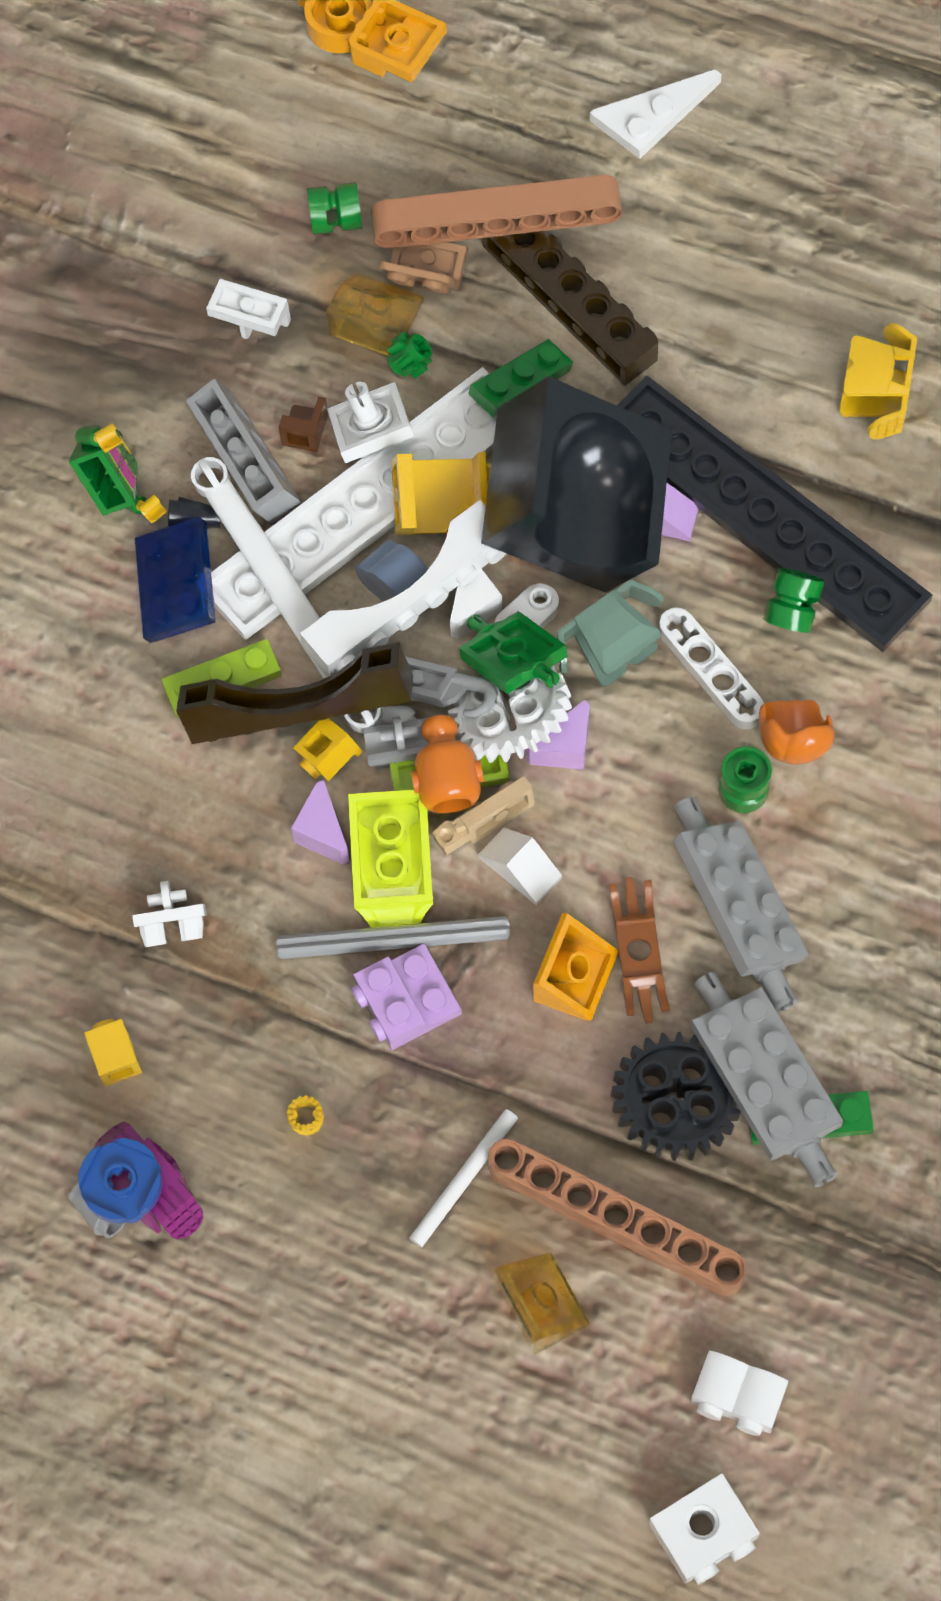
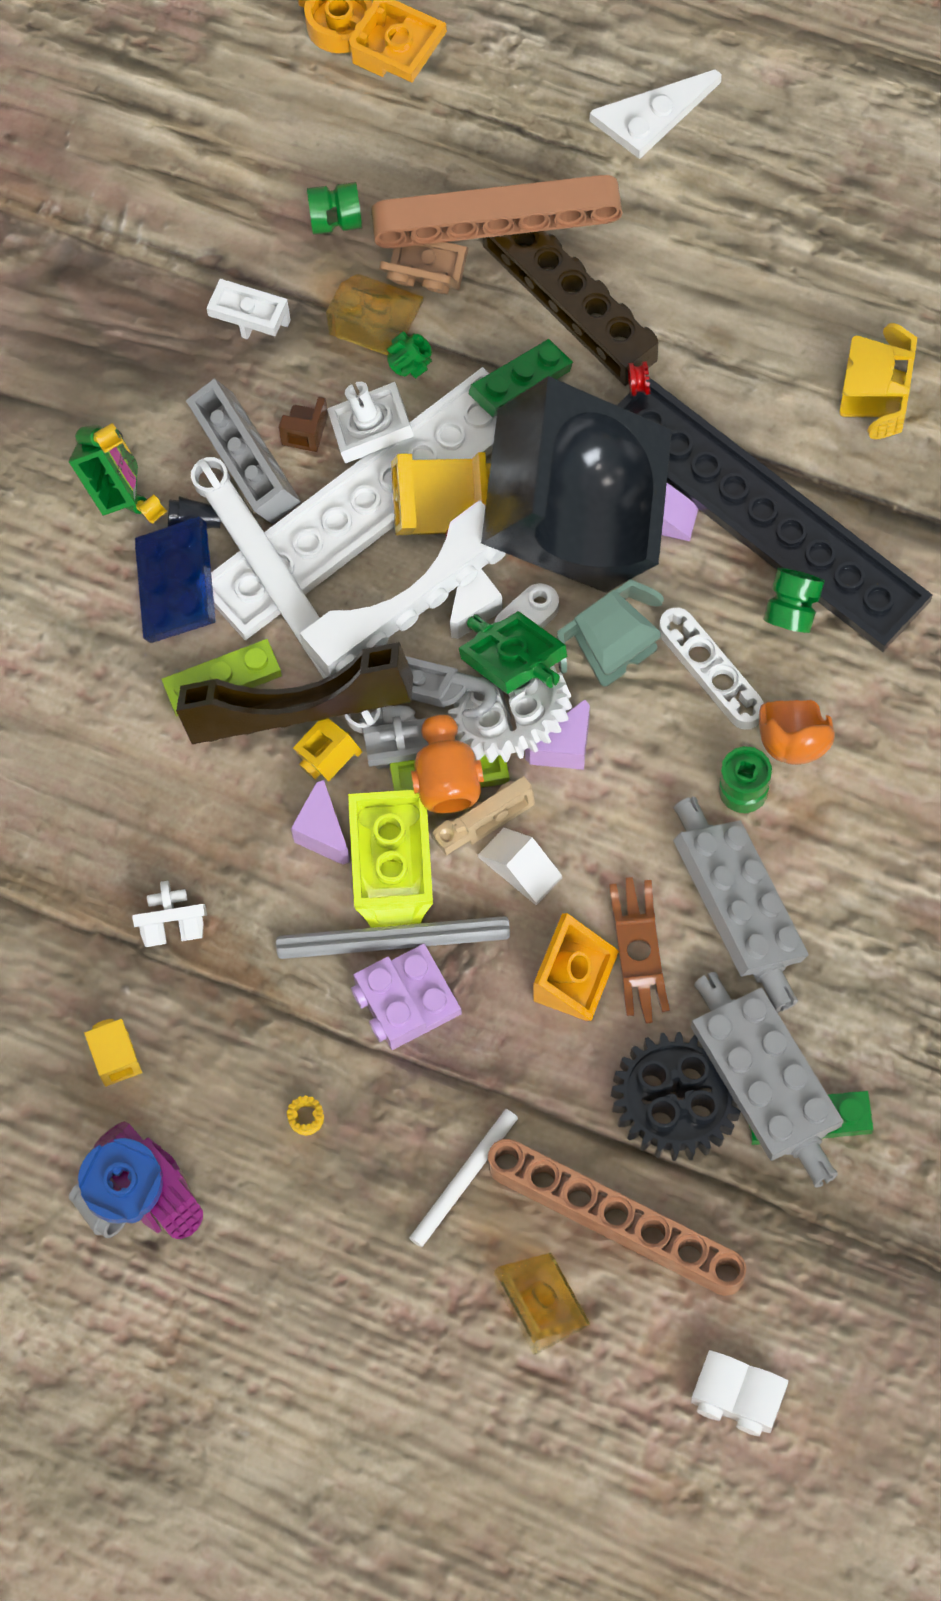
(390, 570): sand blue piece -> none
(637, 378): none -> red bush
(696, 1554): white brick -> none

